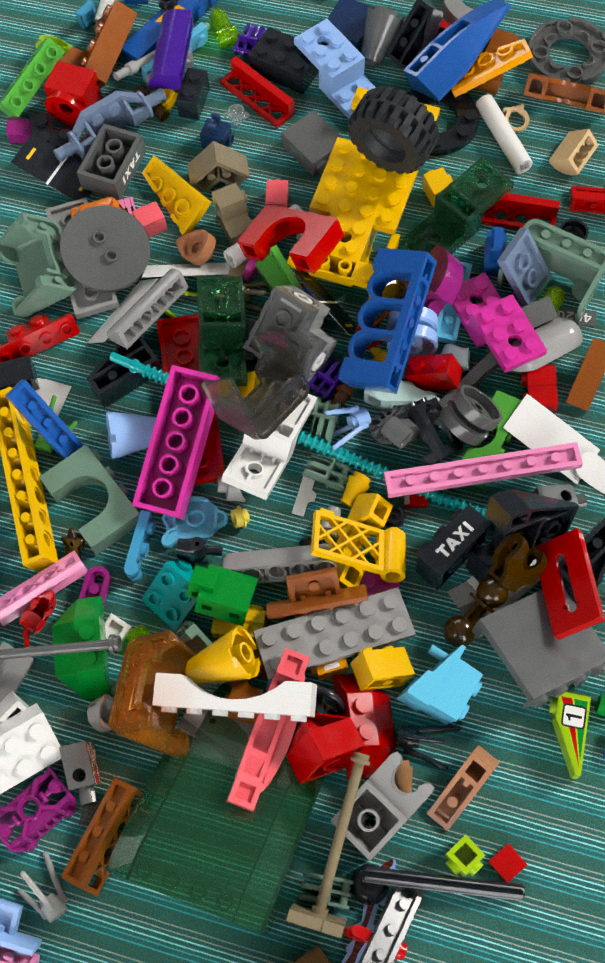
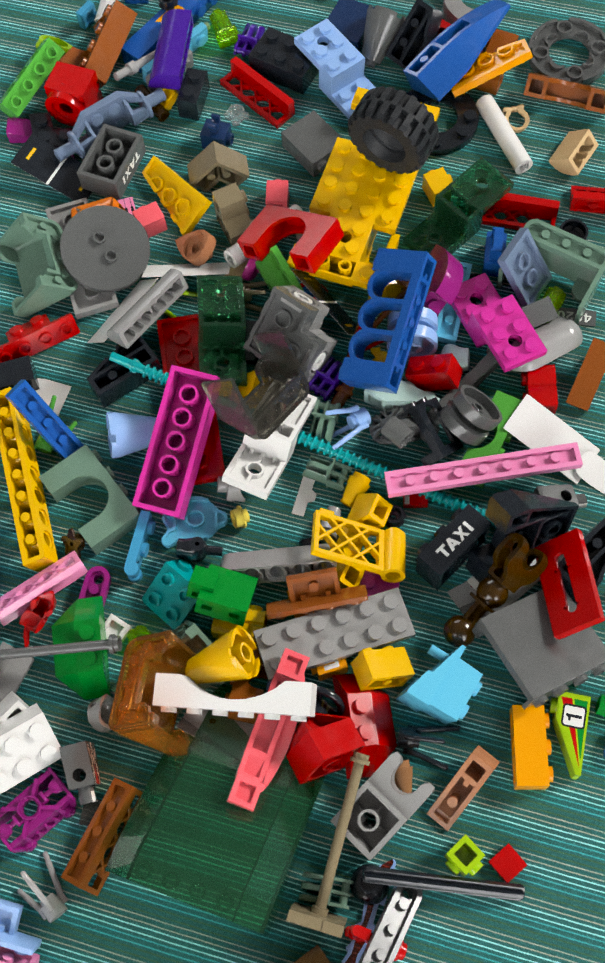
(530, 748): none -> light orange brick

